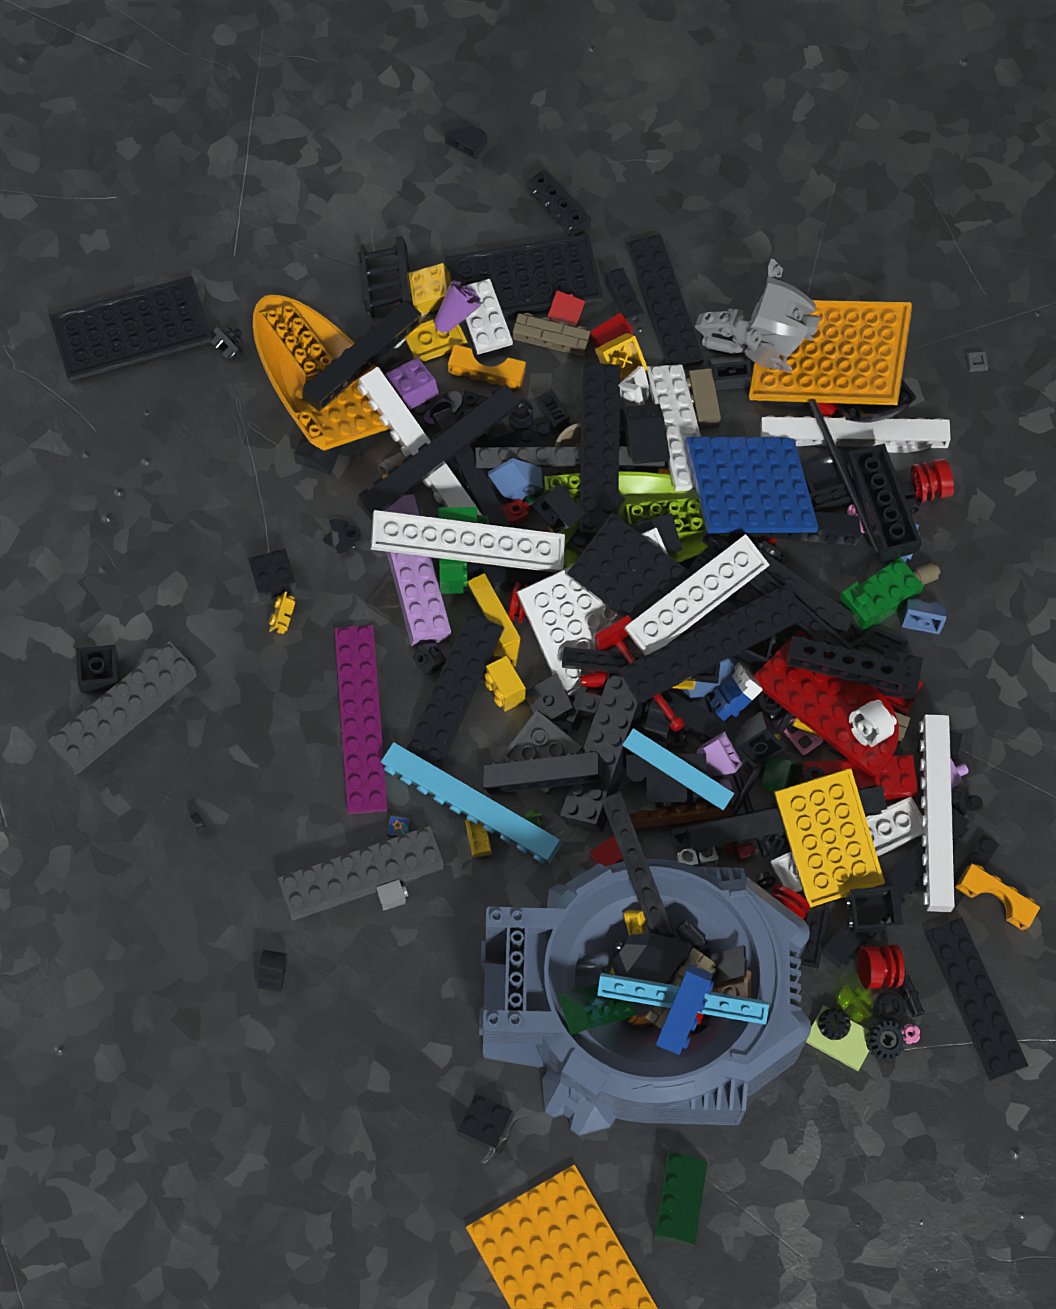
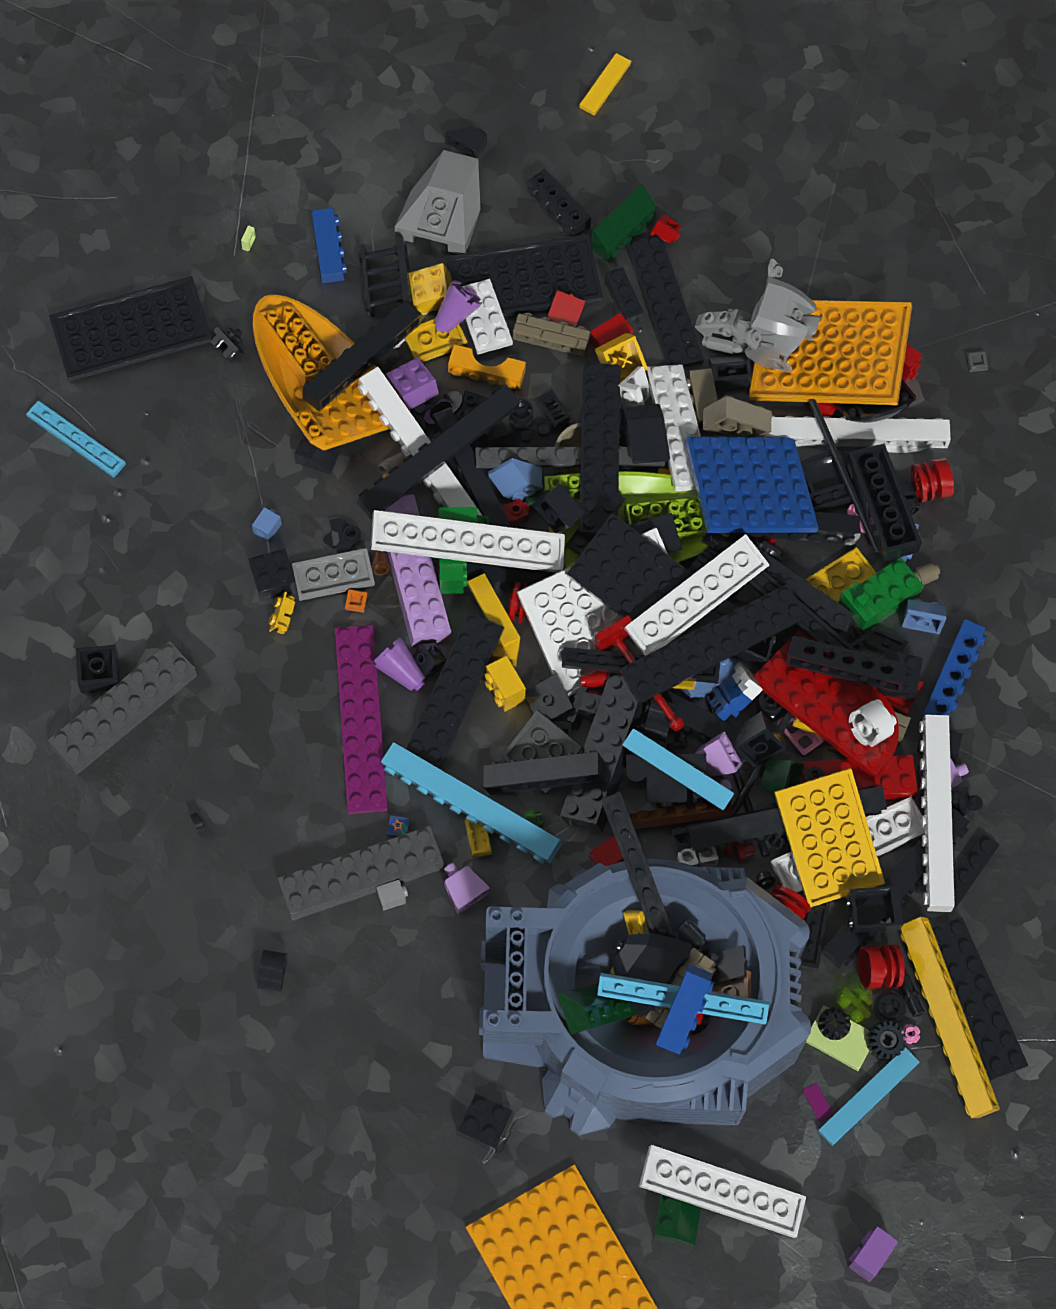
(76, 439): none -> medium azure tile
(248, 238): none -> yellowish green tile
(267, 524): none -> medium blue brick
(328, 245): none -> blue brick
(333, 574): none -> light grey plate
(356, 601): none -> orange plate
(380, 563): none -> reddish brown cone
(400, 665): none -> medium lavender cone
(444, 203): none -> light grey wedge
(464, 887): none -> lavender torso
(605, 84): none -> yellow tile
(623, 223): none -> dark green slope
(667, 229): none -> red brick
(722, 1191): none -> white plate
(736, 418): none -> dark tan brick
(818, 1102): none -> magenta sticker
(842, 574): none -> yellow tile
(868, 1097): none -> medium azure tile
(873, 1254): none -> medium lavender brick
(911, 364): none -> red brick
(949, 1018): none -> yellow brick
(968, 632): none -> blue brick
(1019, 909): light orange arch -> none

